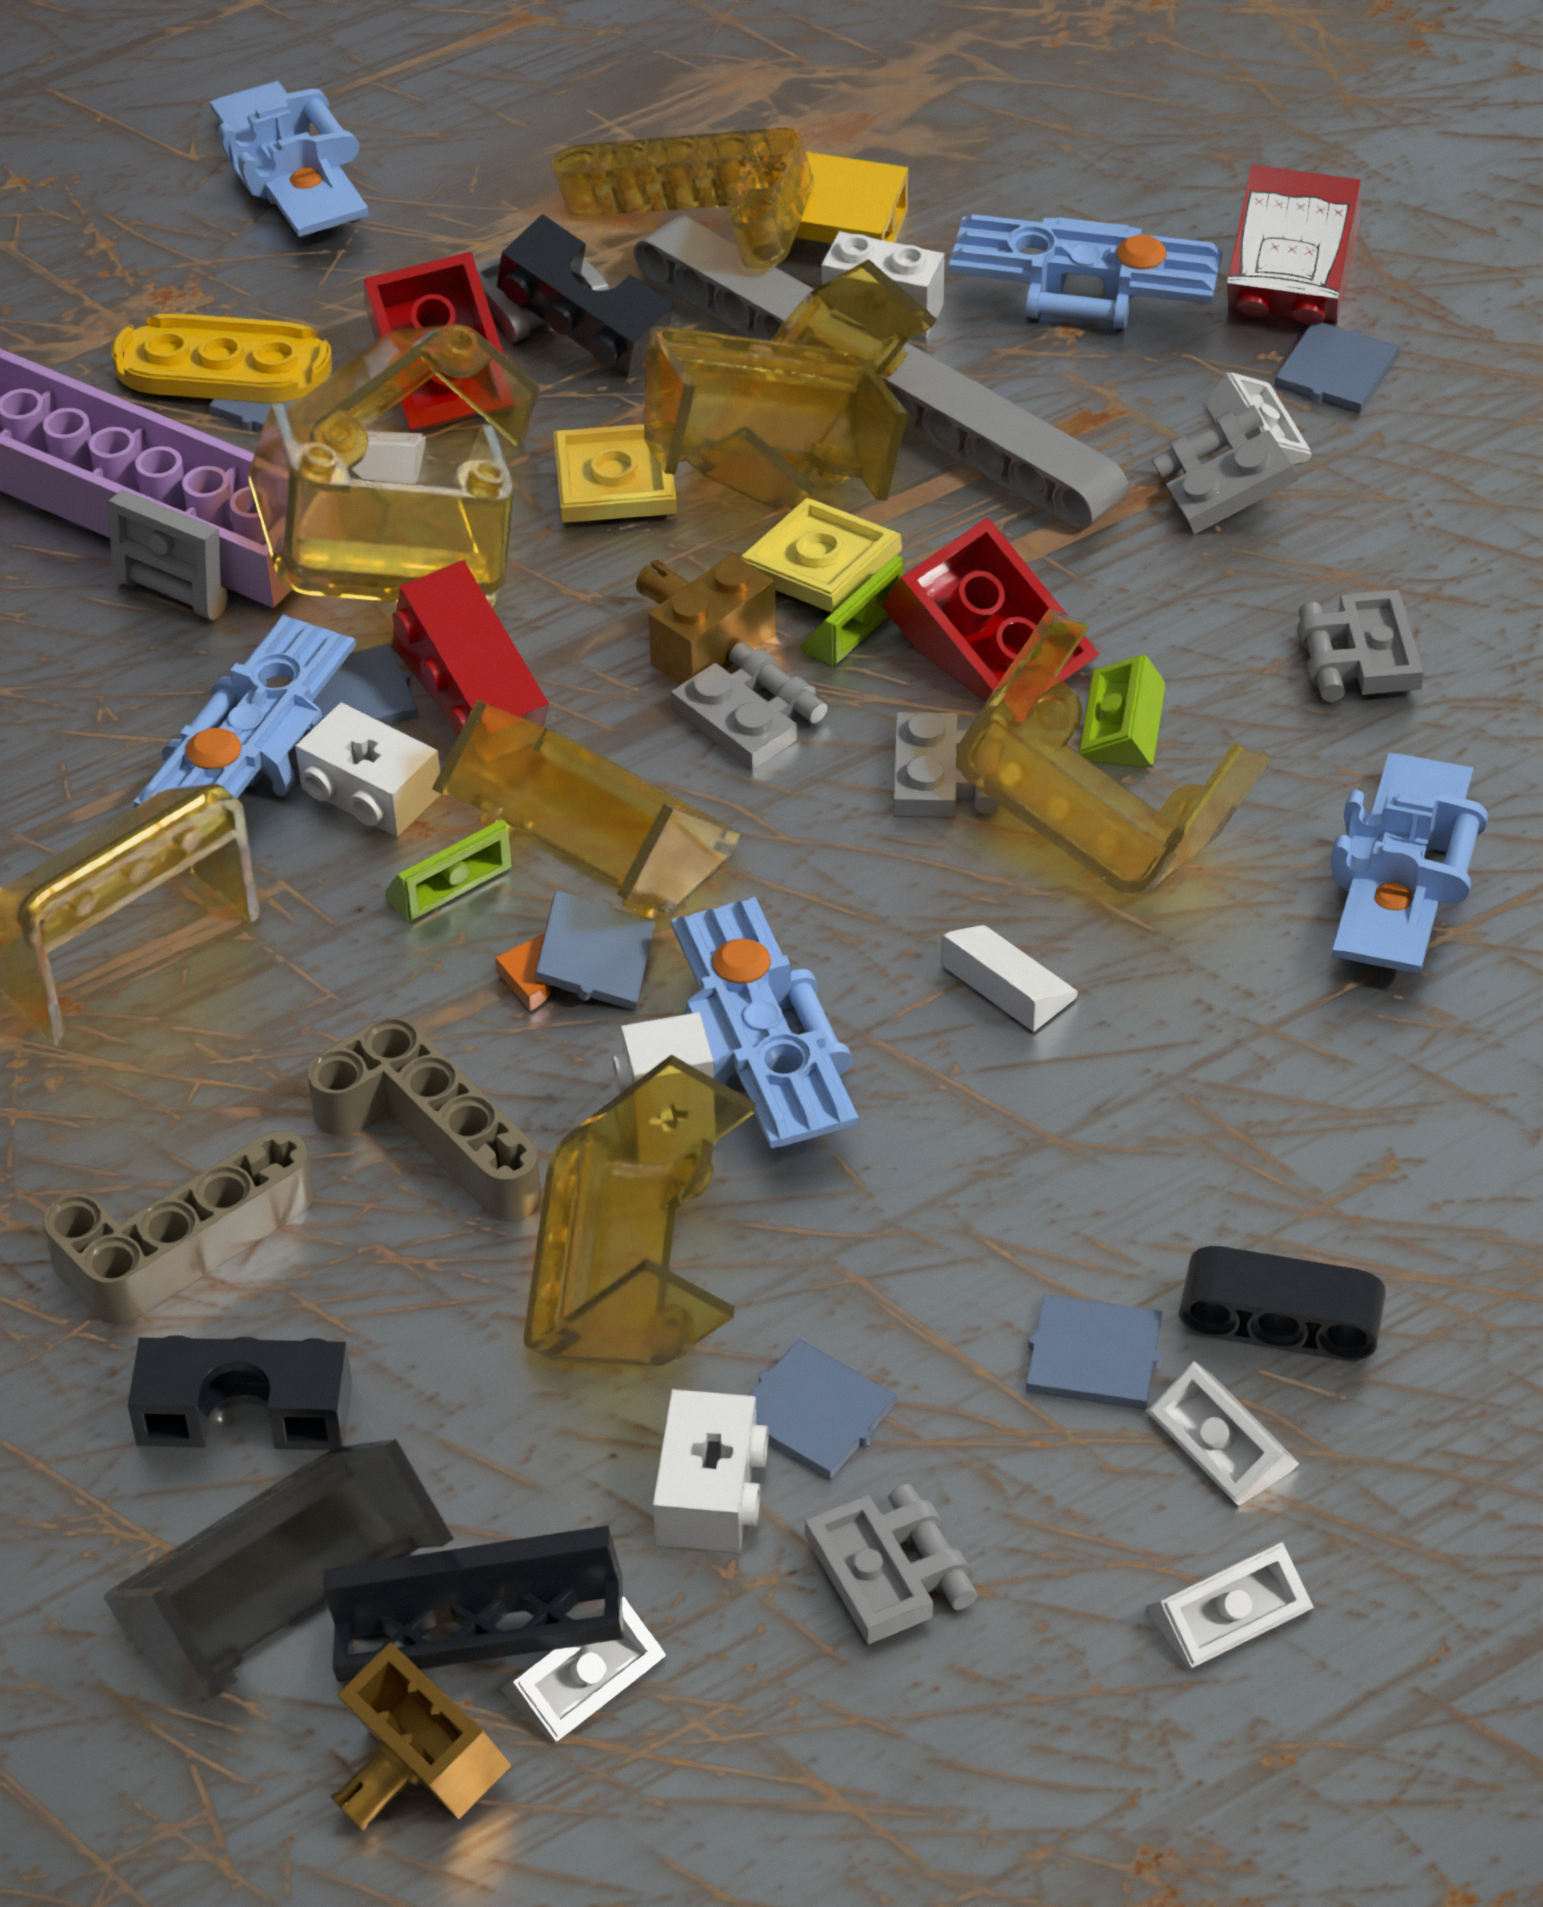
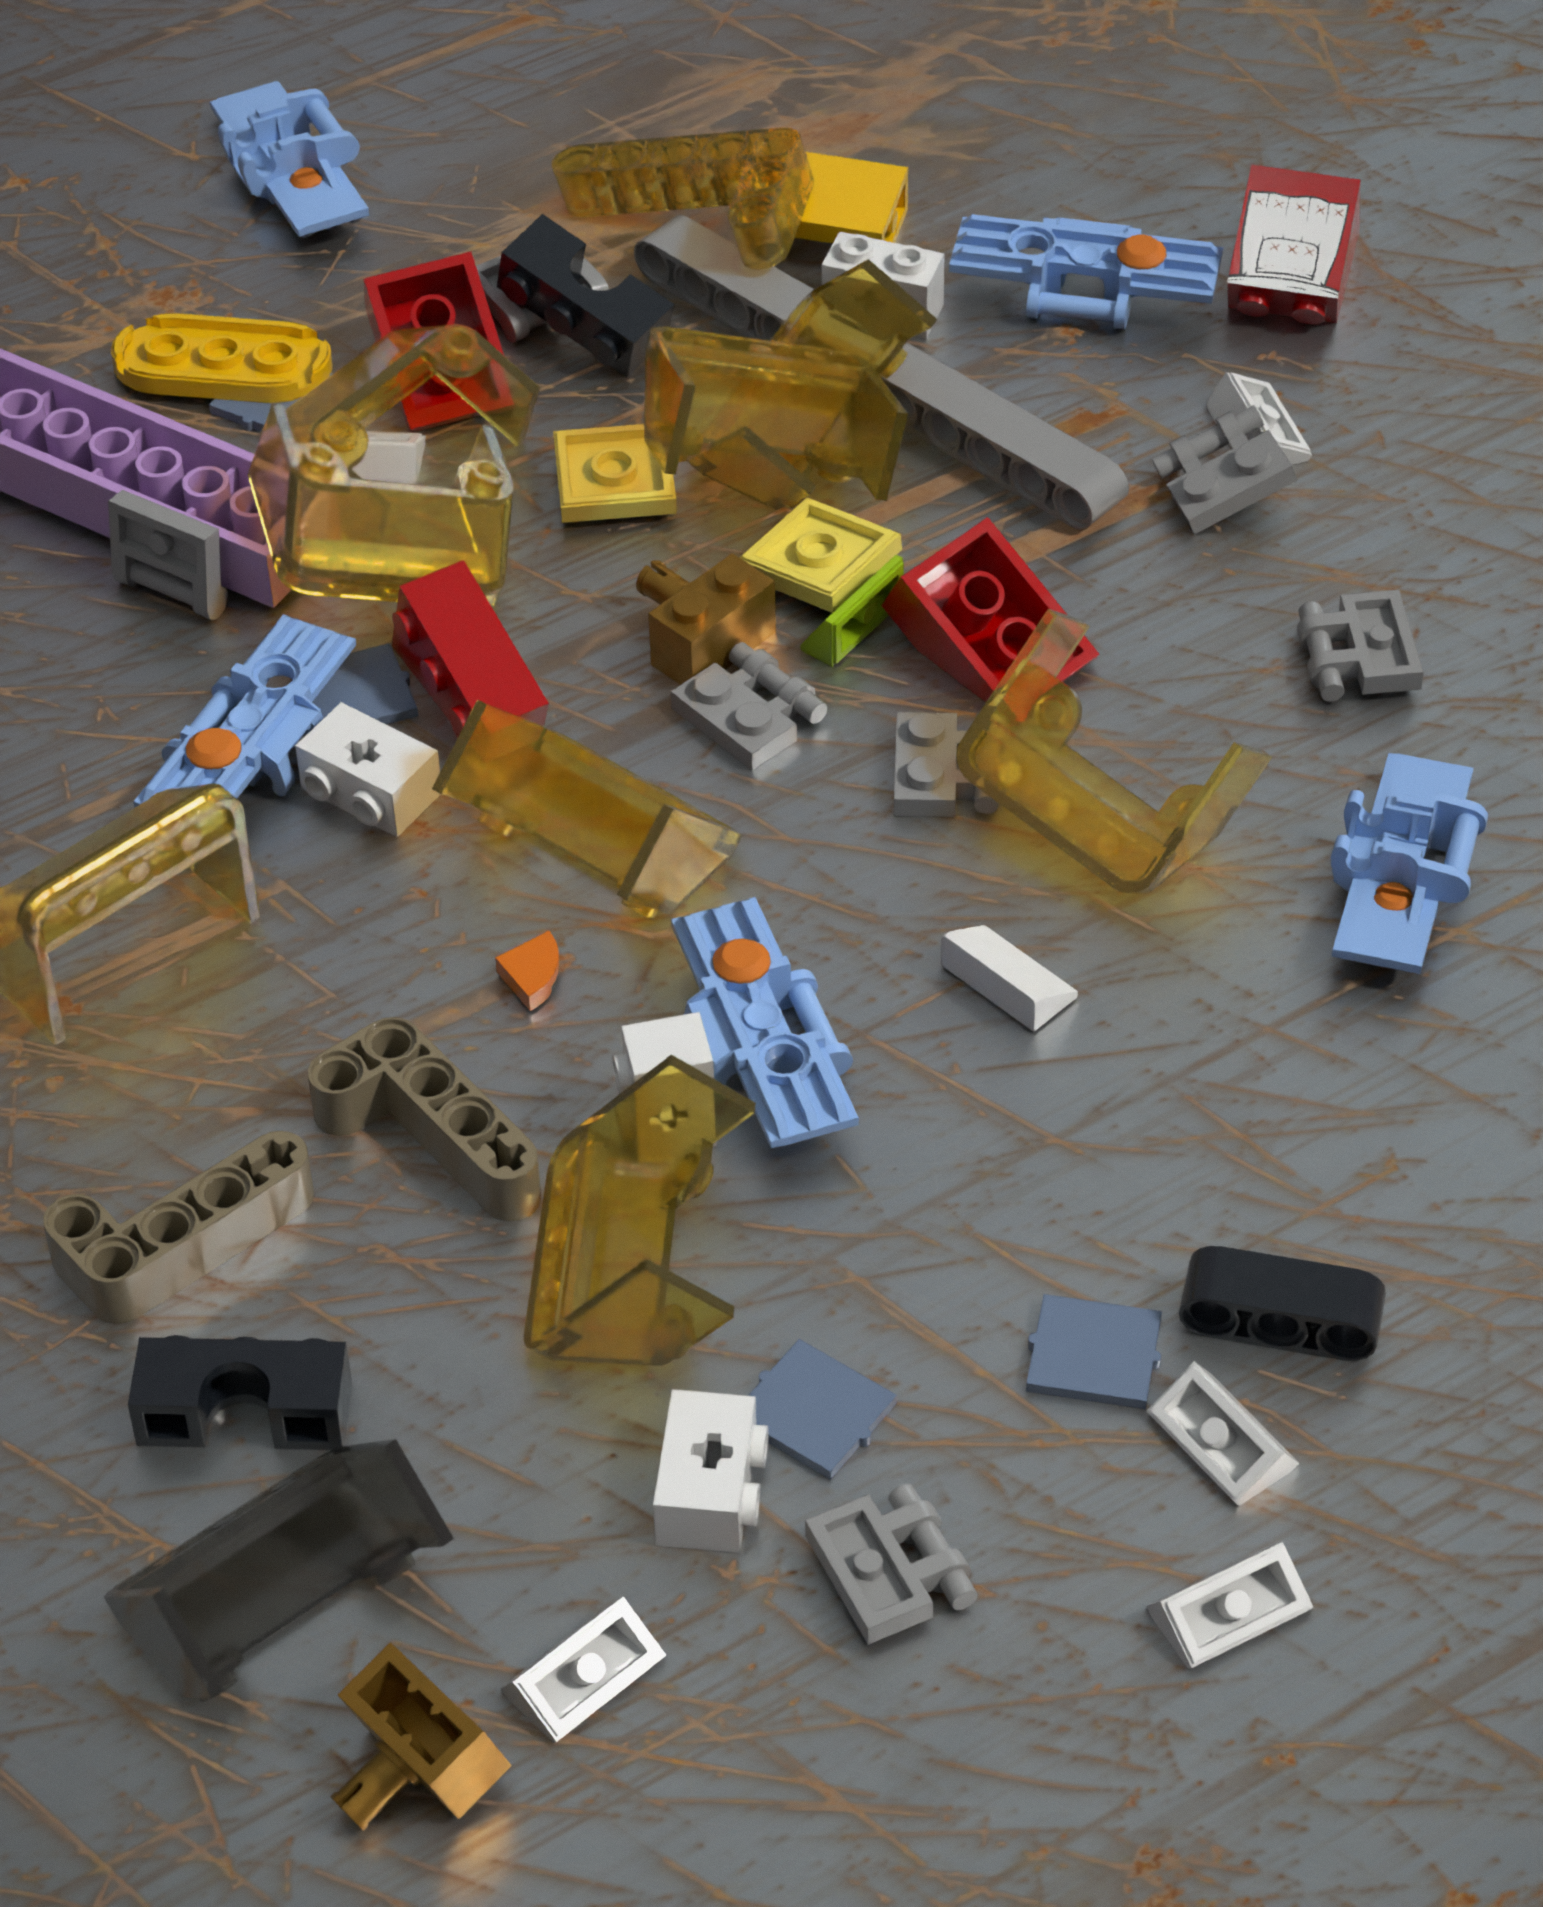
(451, 872): lime slope -> none
(476, 1591): black fence -> none
(594, 950): sand blue piece -> none
(1123, 713): lime slope -> none
(1336, 366): sand blue piece -> none

